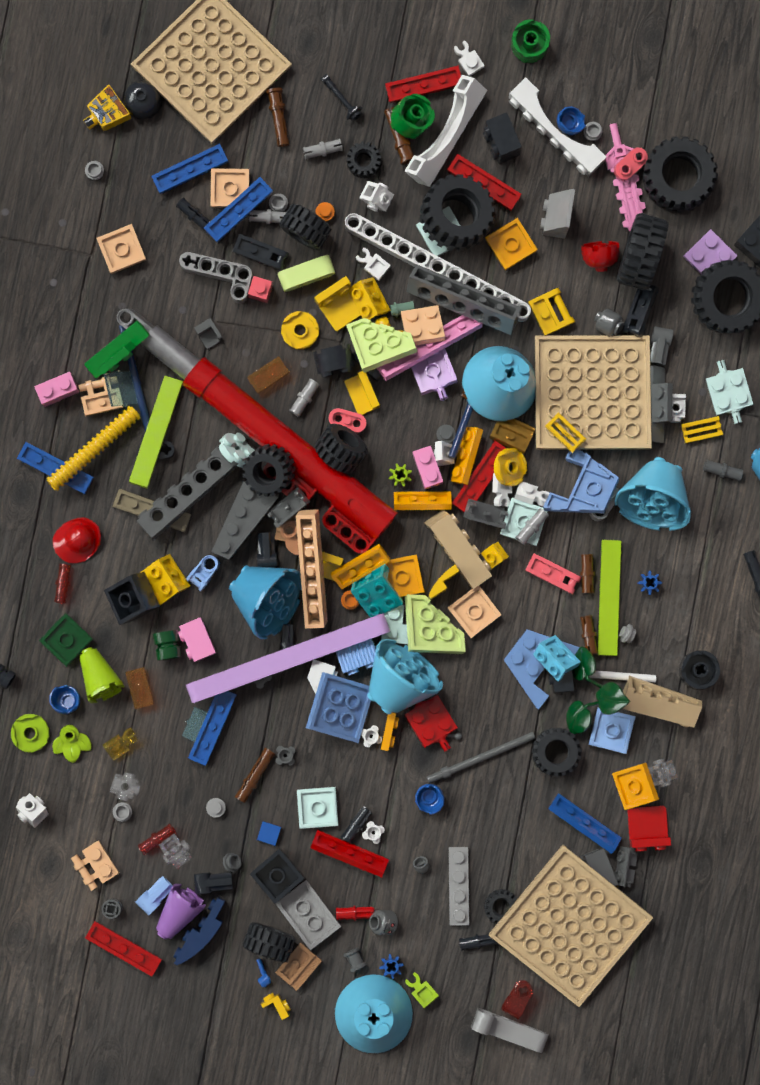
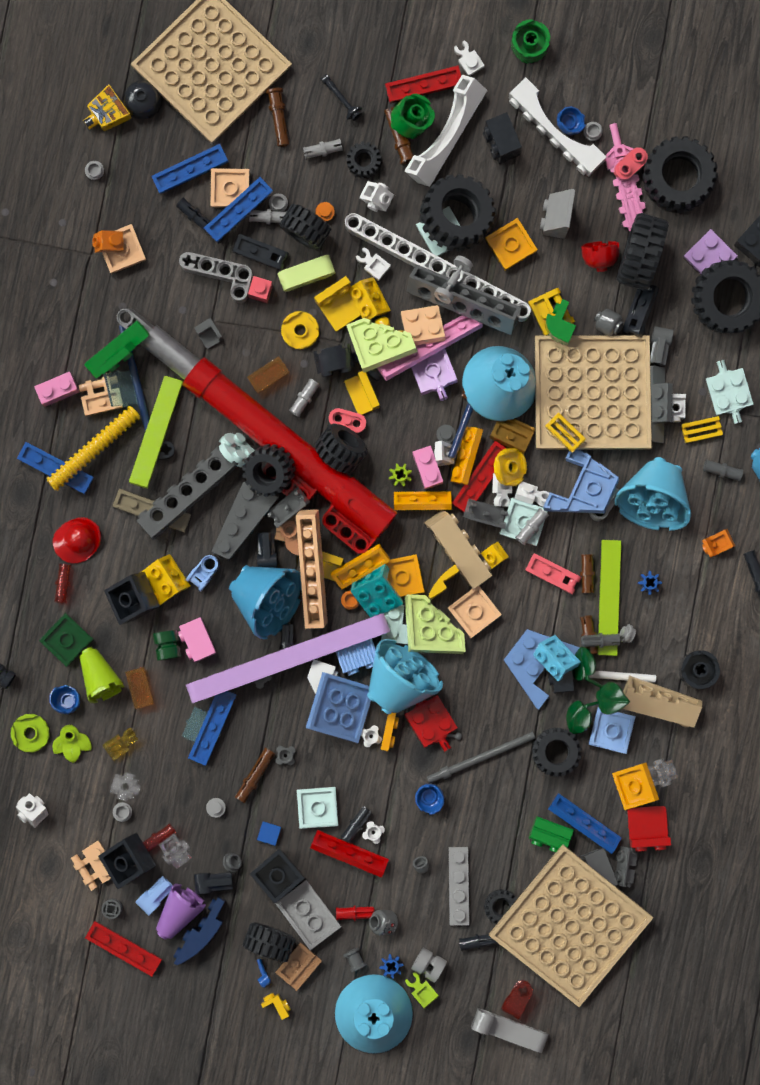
(108, 241): none -> orange bracket
(127, 860): none -> black brick
(397, 308): sand green pin -> none
(422, 961): none -> light grey wheel
(462, 264): none -> light grey wheel
(498, 190): red plate -> none
(549, 833): none -> green brick
(556, 327): none -> green brick
(600, 640): none -> dark grey axle
(718, 543): none -> orange bracket

